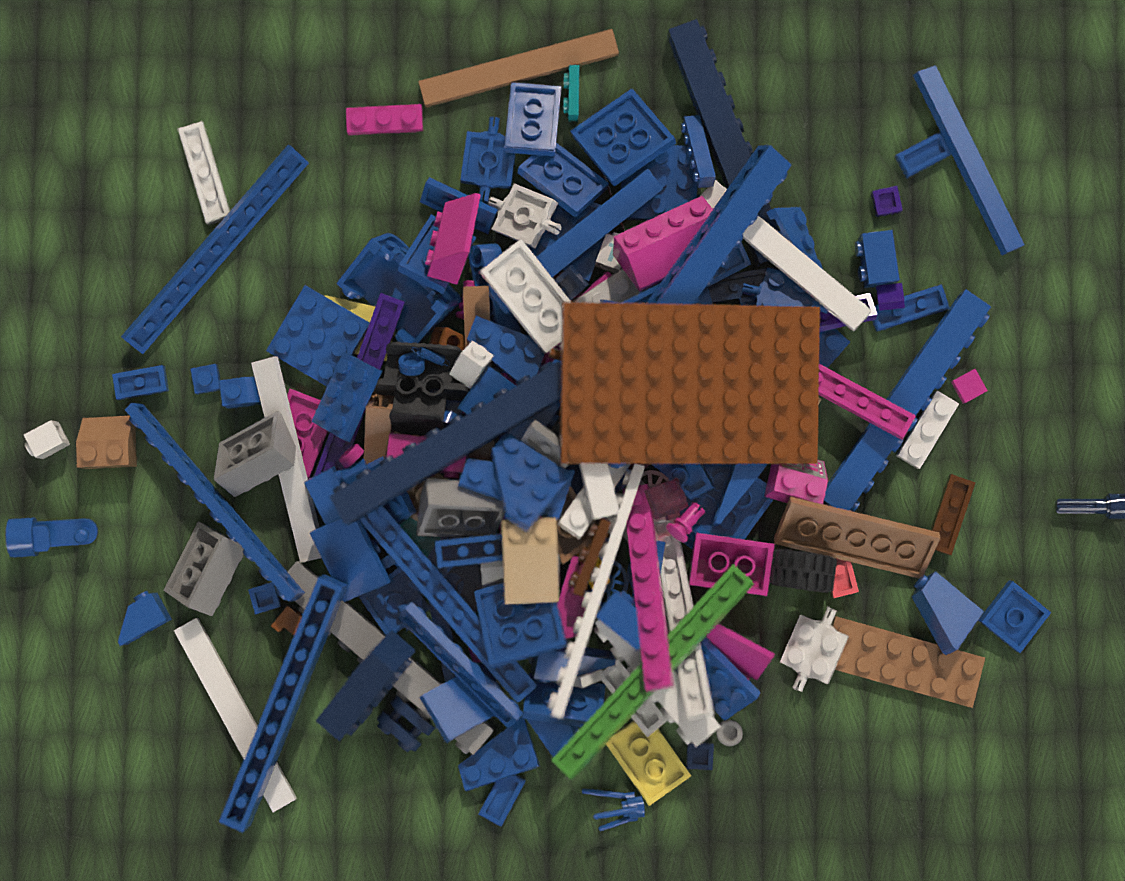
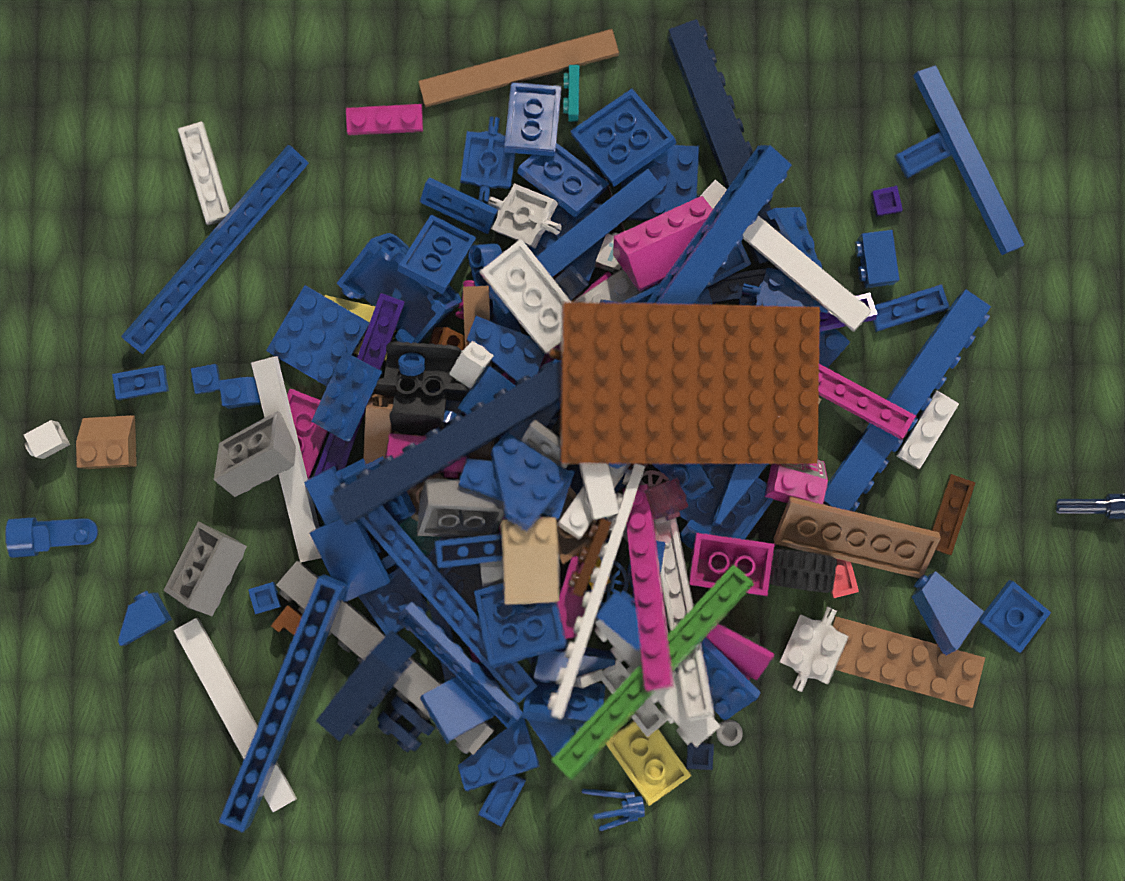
(220, 509): blue plate -> none
(351, 455): dark pink tile -> none
(431, 356): blue piece -> none
(452, 238): dark pink slope -> none
(685, 523): dark pink pin -> none
(698, 151): blue piece -> none
(890, 296): dark purple tile -> none
(969, 386): dark pink tile -> none

